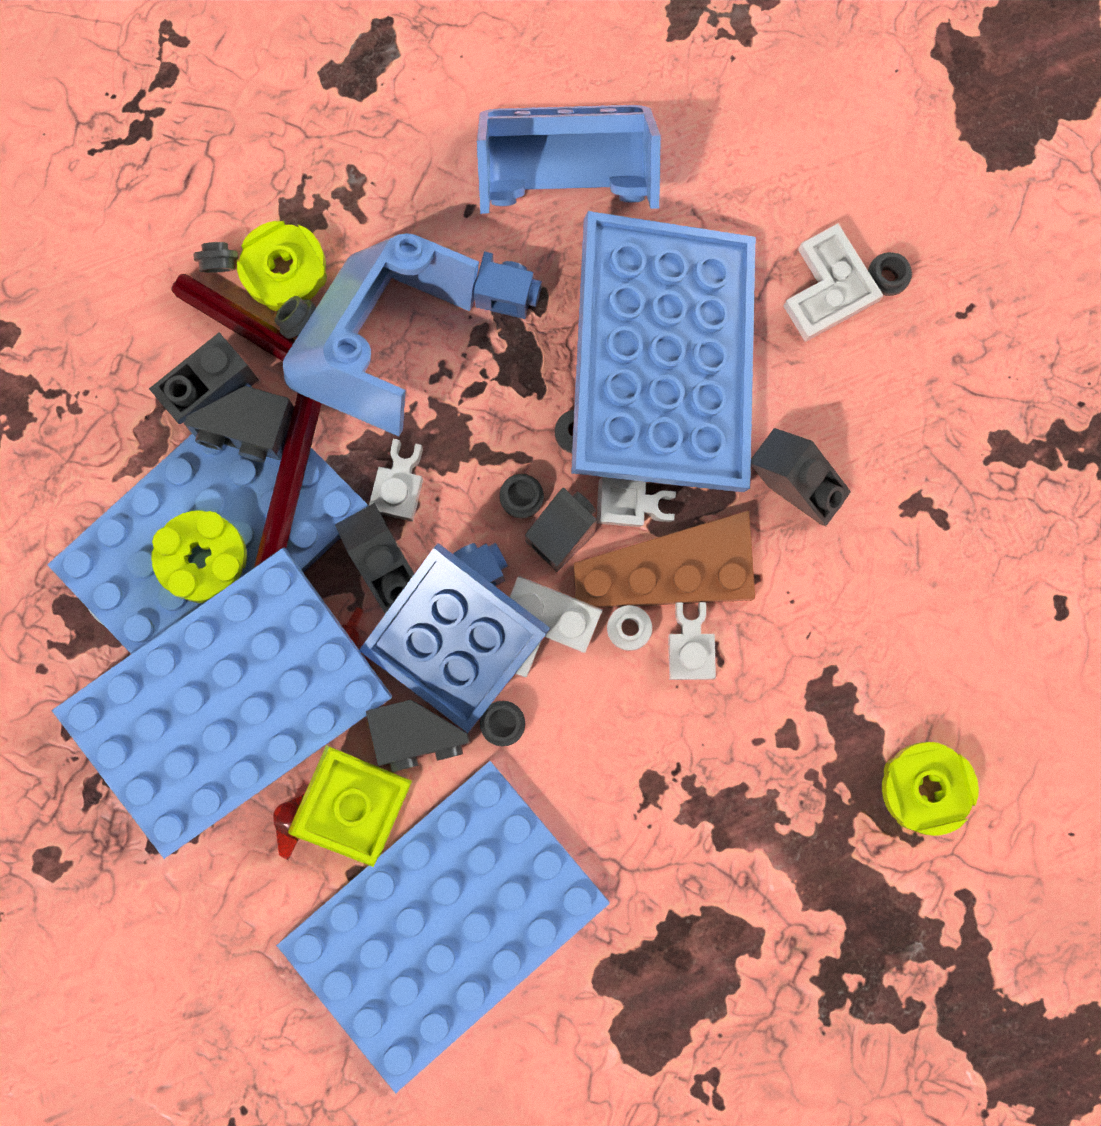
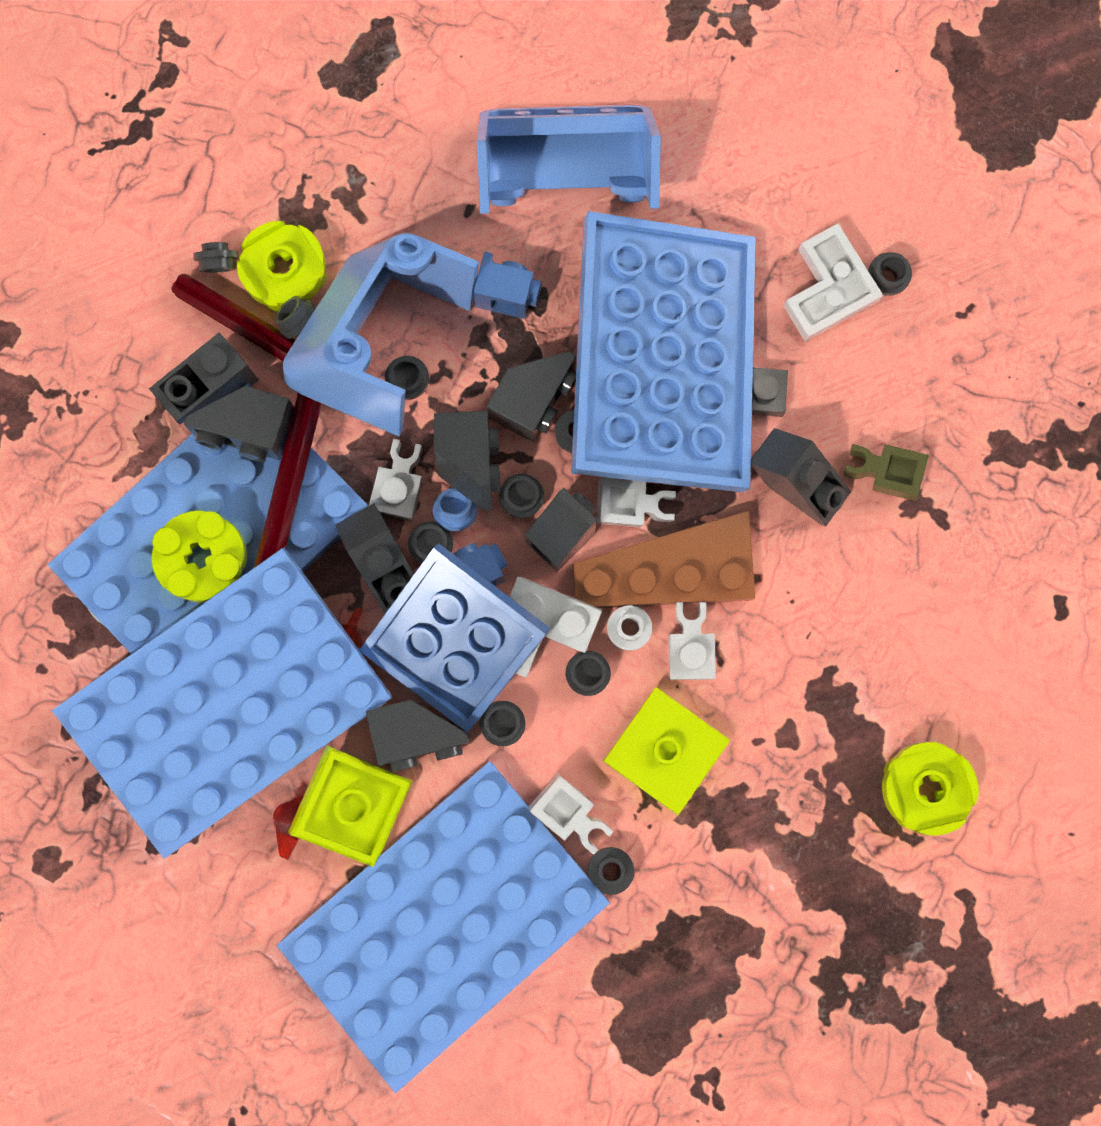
(408, 374): none -> dark grey plate
(425, 538): none -> dark grey plate
(454, 511): none -> light blue plate
(464, 455): none -> dark grey slope
(529, 393): none -> dark grey slope
(565, 810): none -> white plate
(588, 673): none -> dark grey plate
(605, 856): none -> dark grey plate
(666, 751): none -> neon yellow plate
(769, 392): none -> dark grey plate
(895, 472): none -> olive plate

